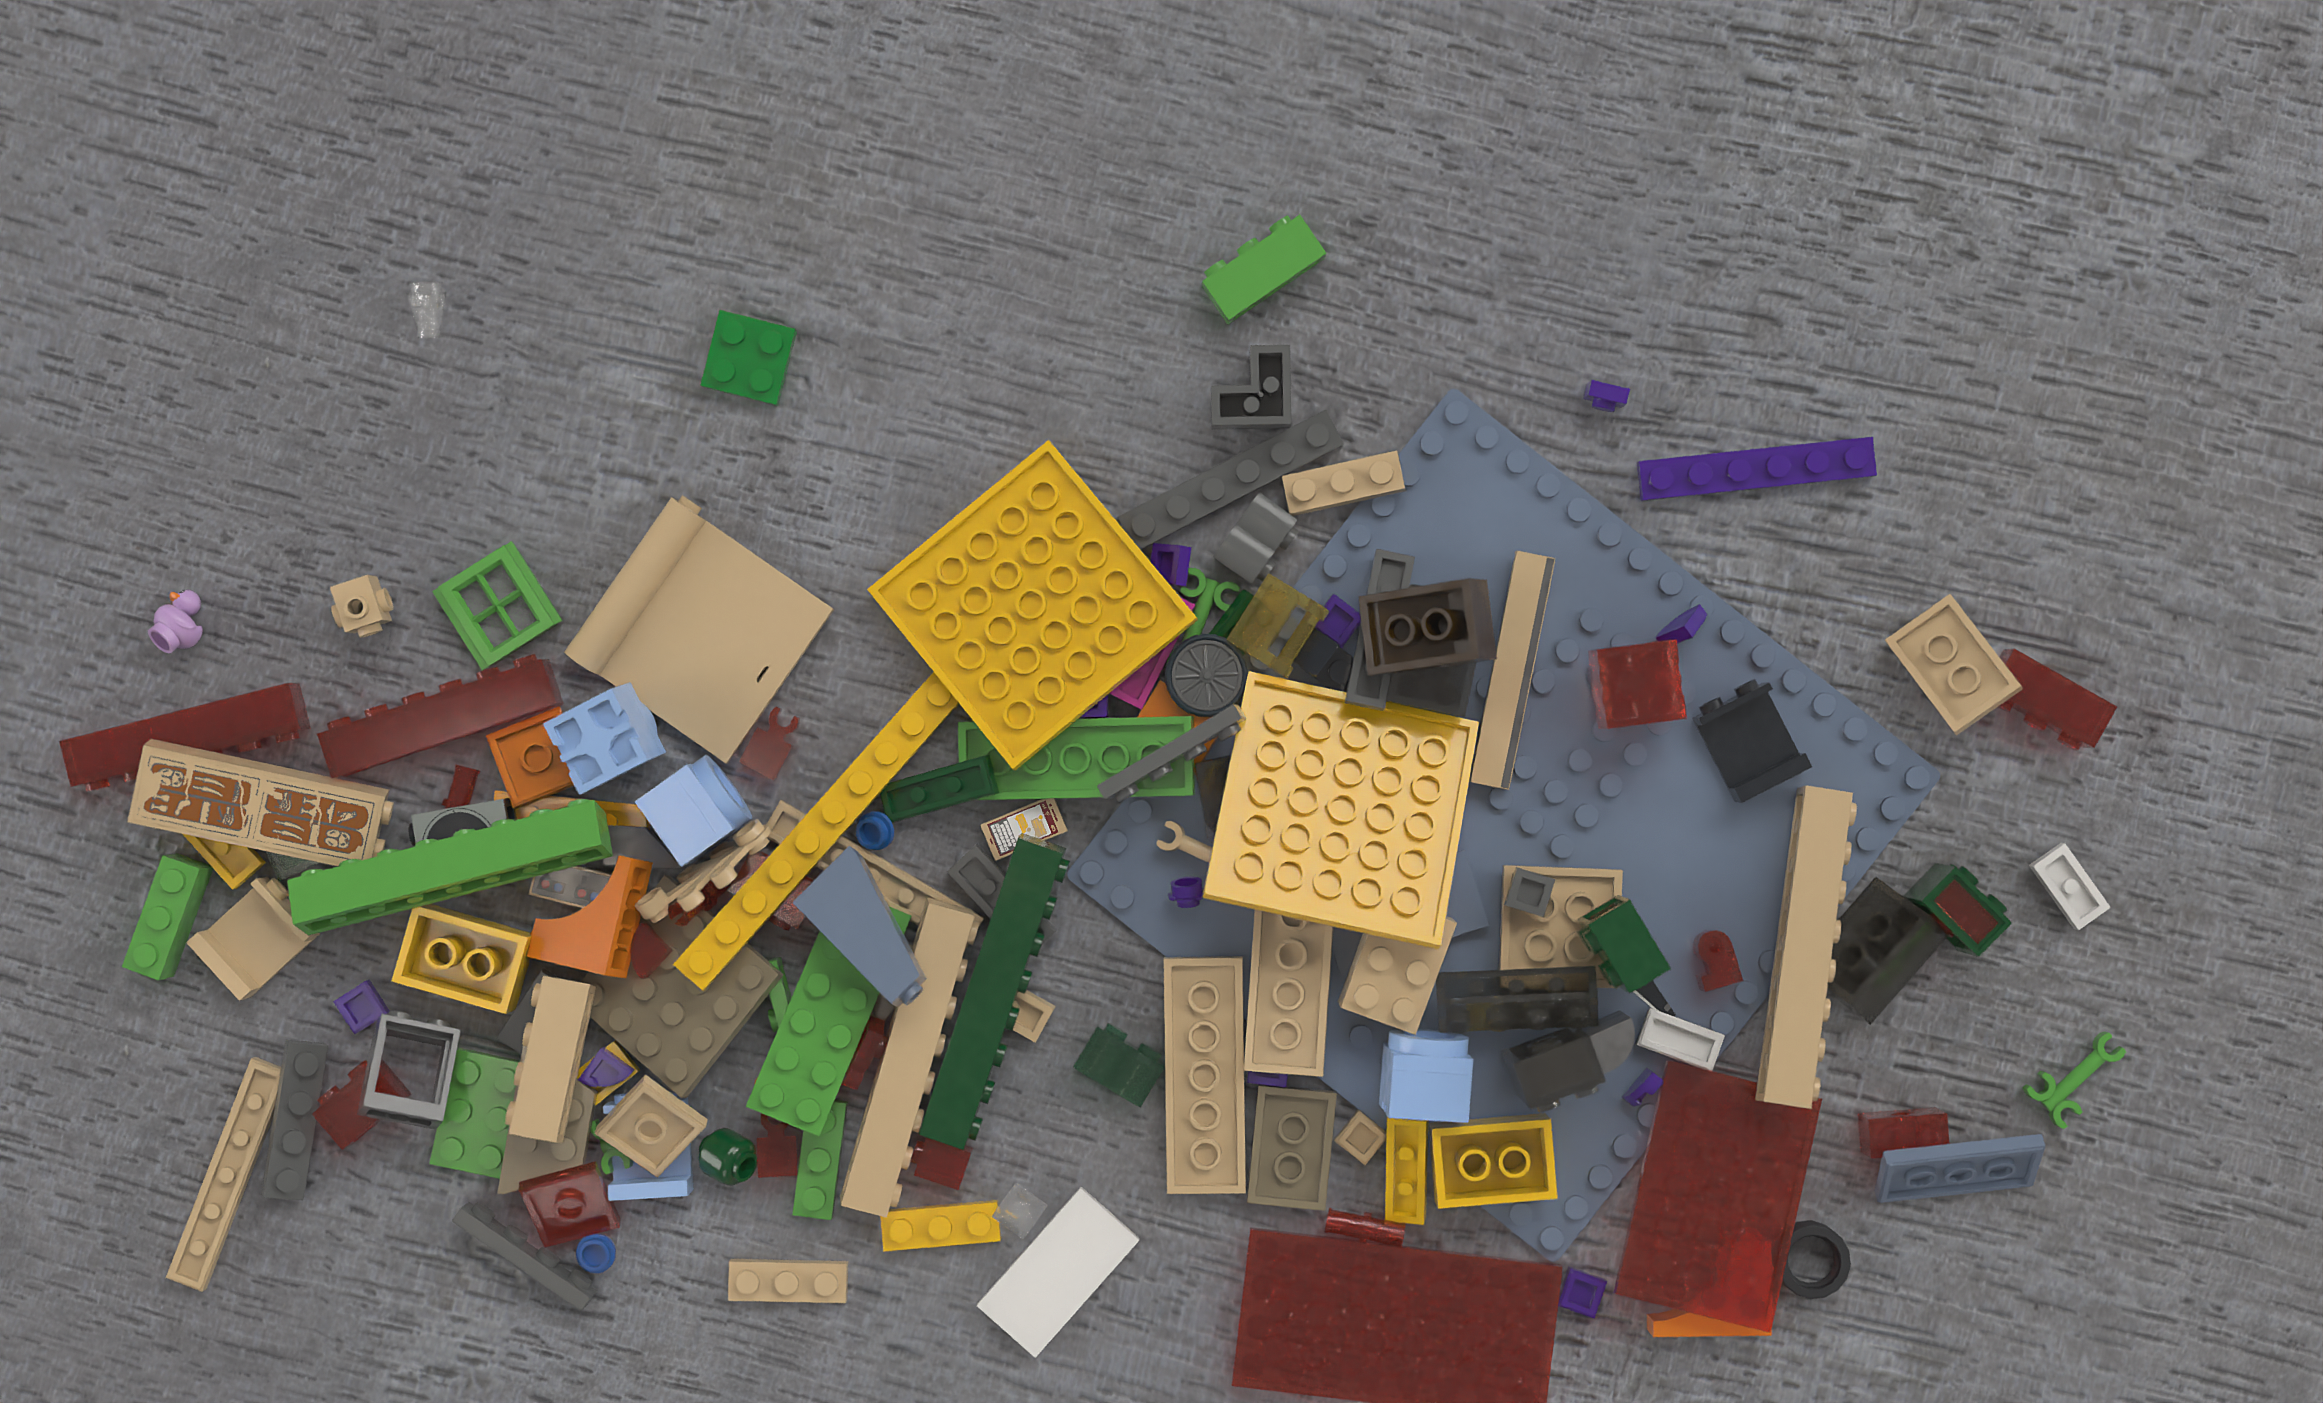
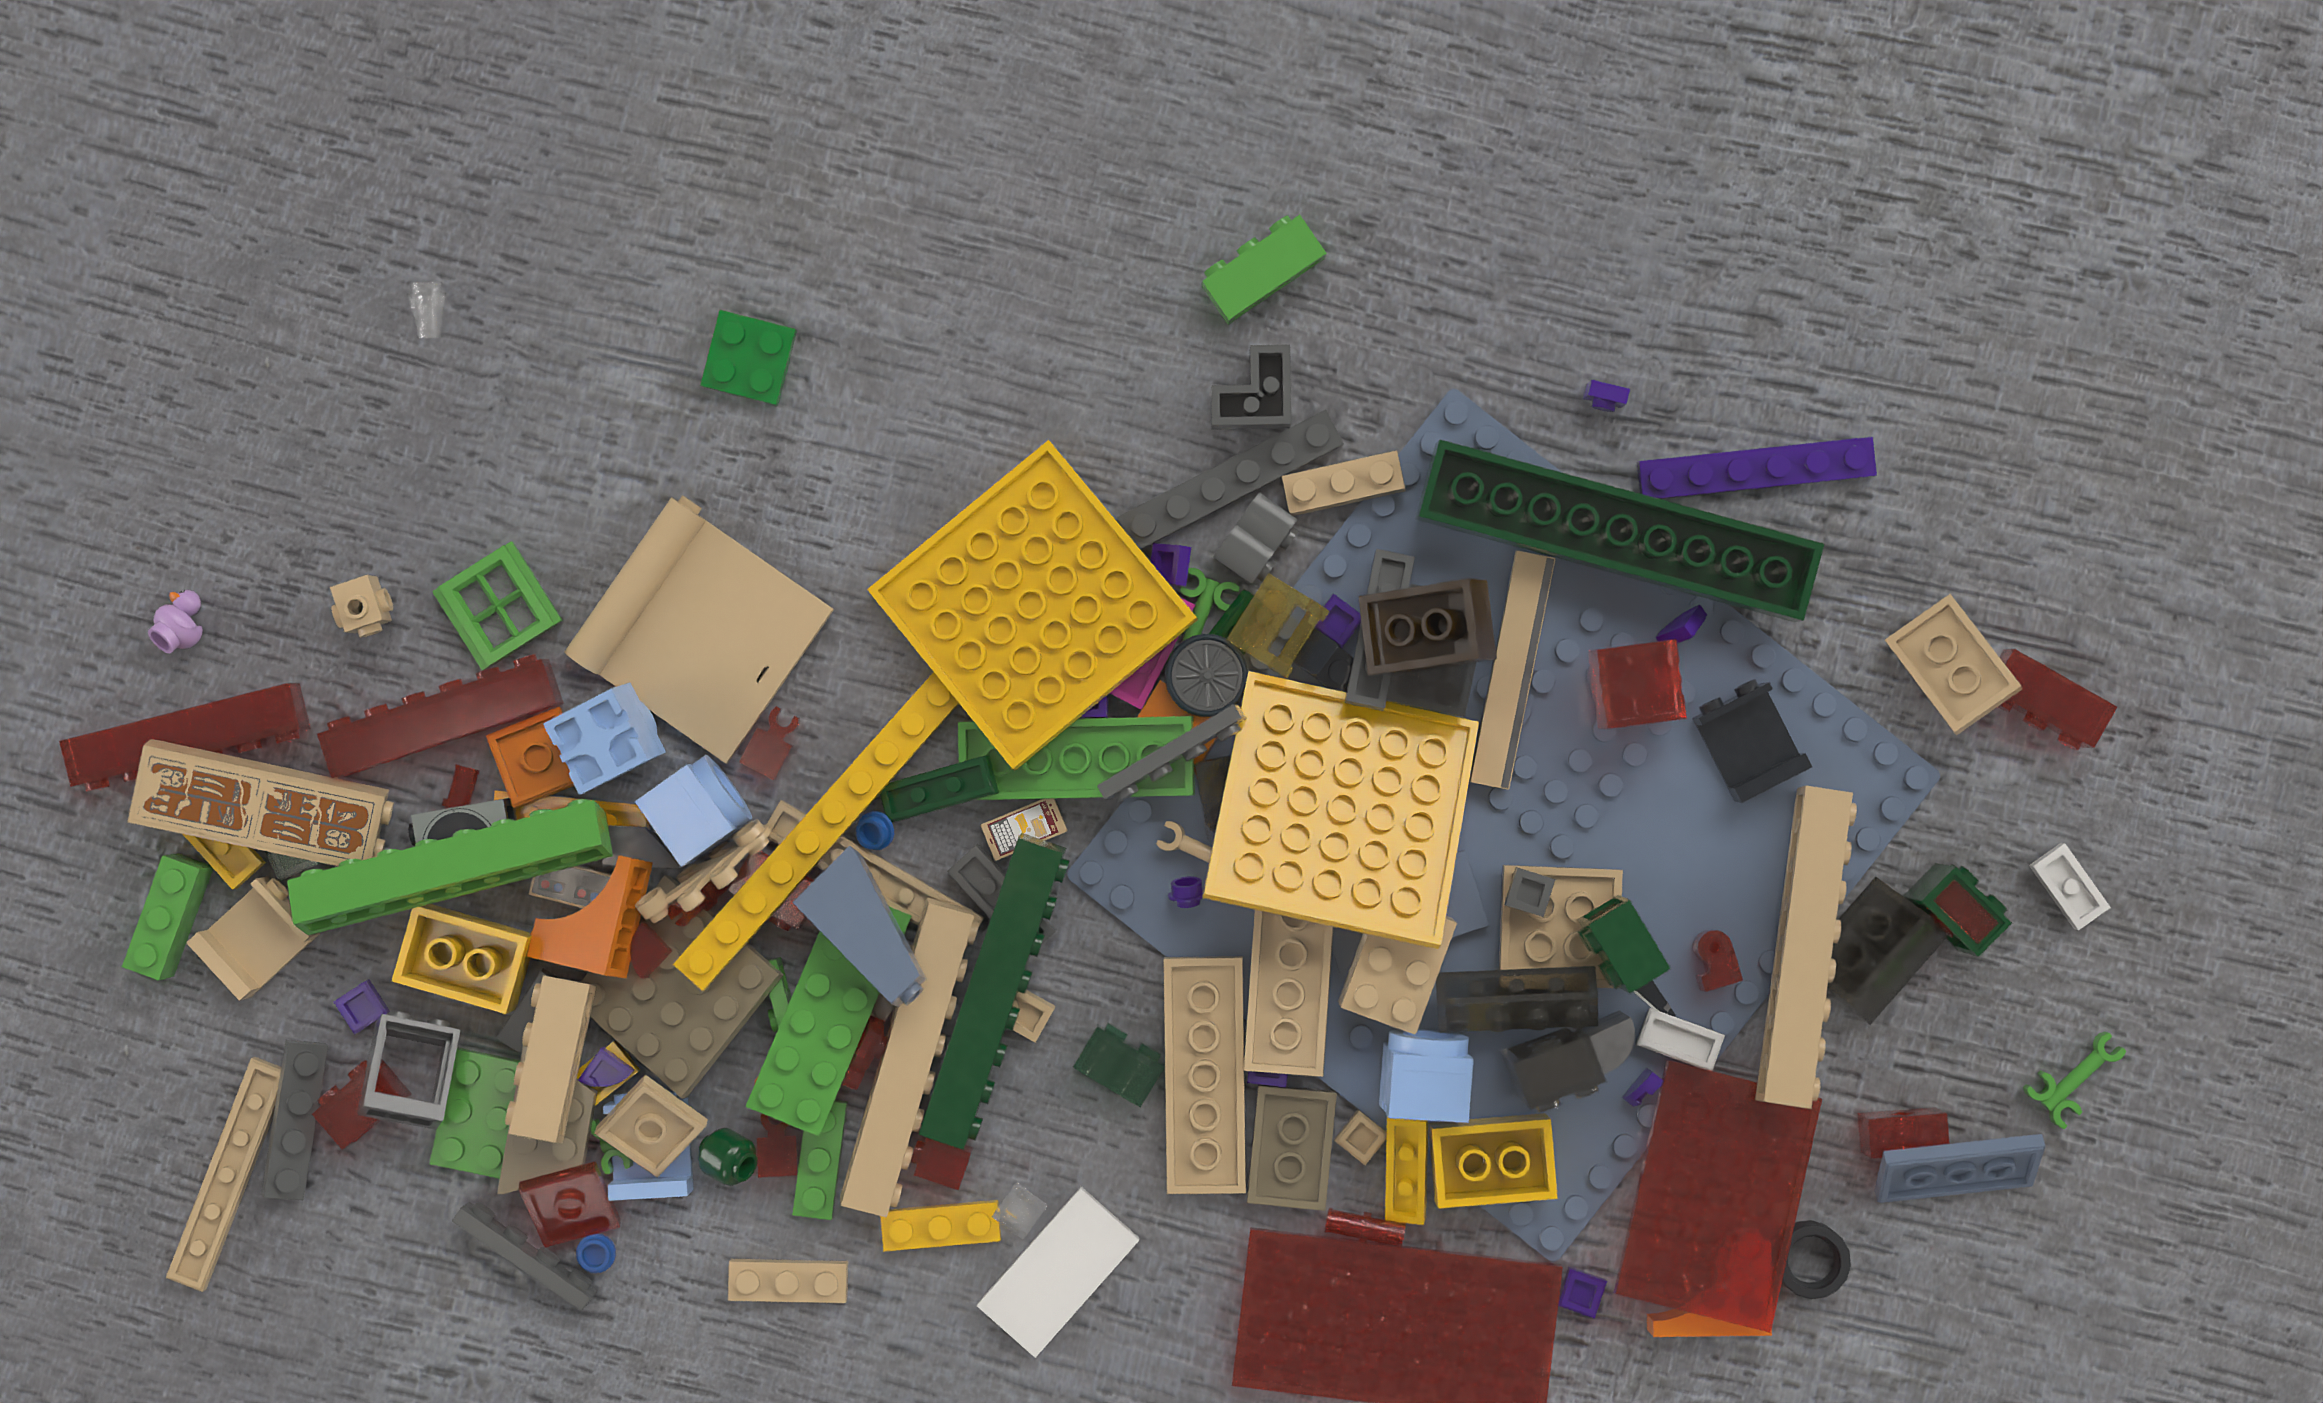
(1619, 531): none -> dark green brick

